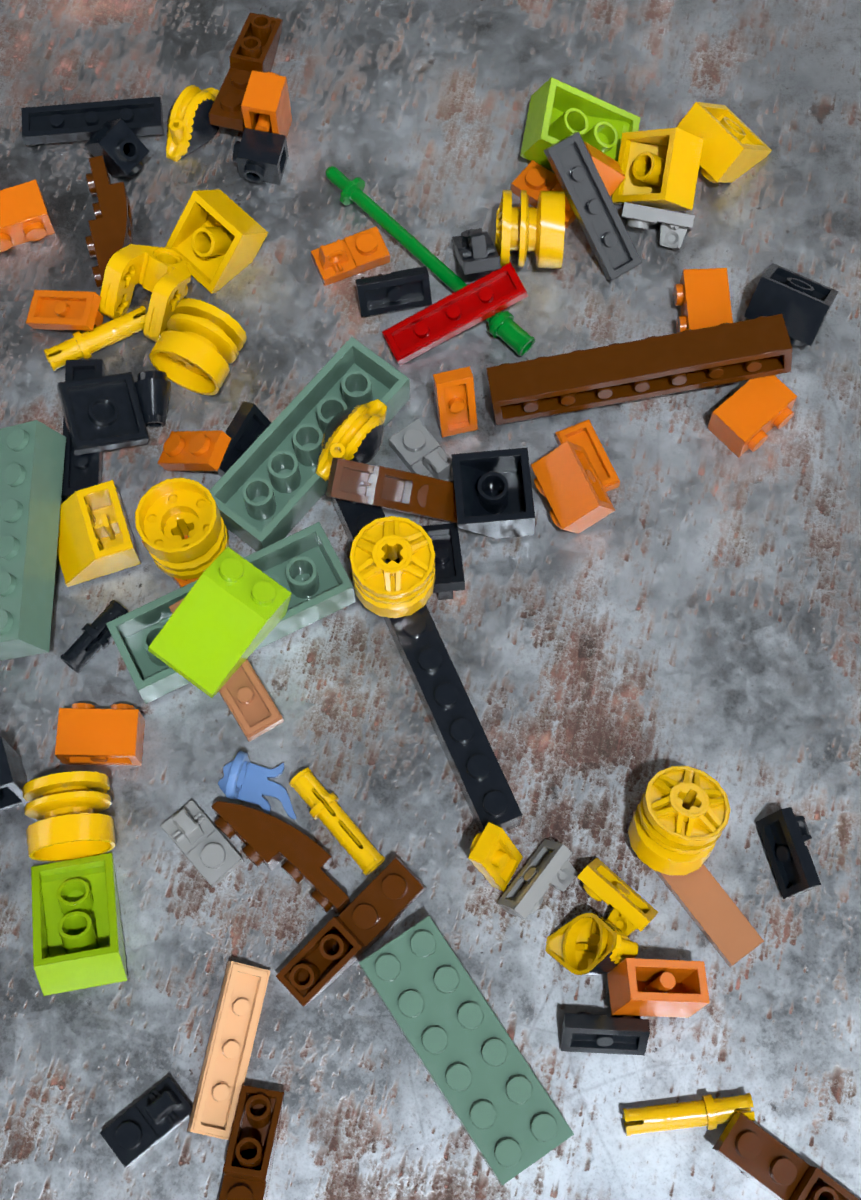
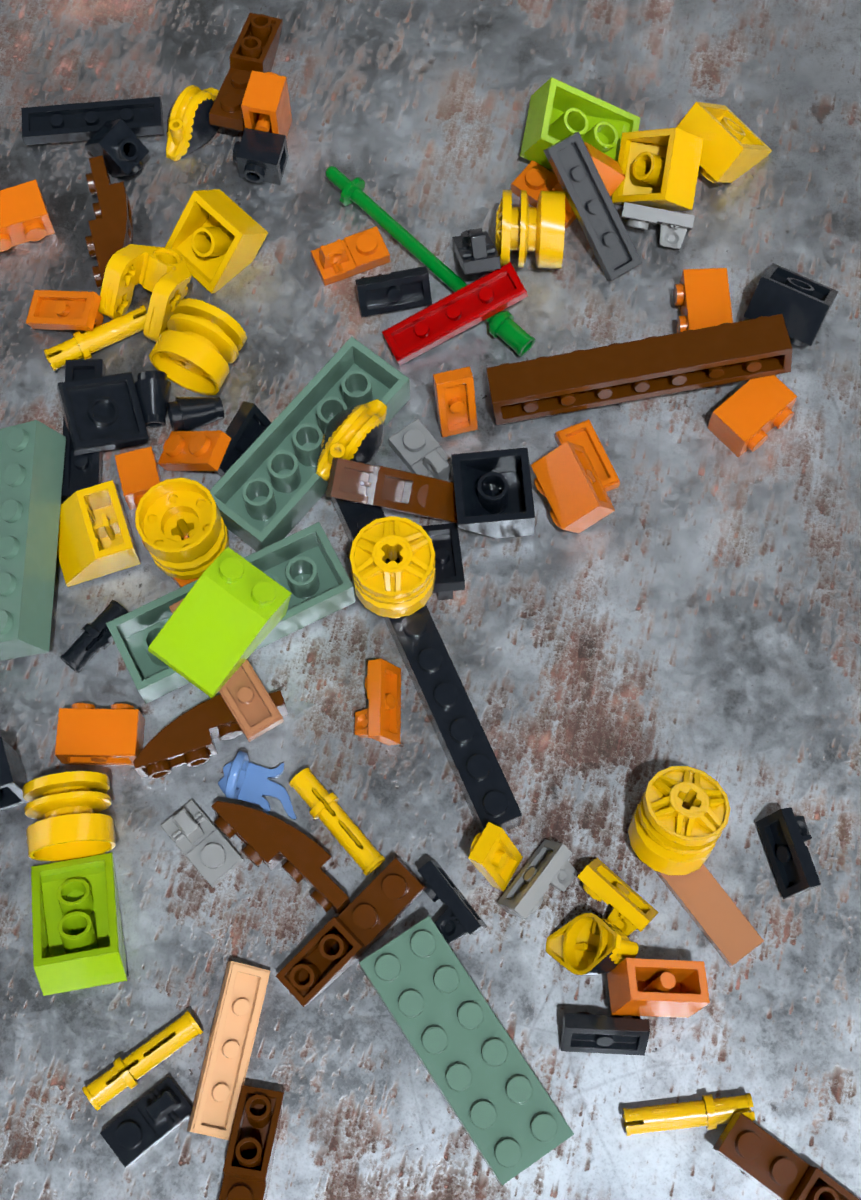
(137, 474): none -> orange brick
(142, 1060): none -> yellow pin
(191, 737): none -> reddish brown slope
(194, 412): none -> black cone
(383, 716): none -> orange hinge
(459, 916): none -> black hinge

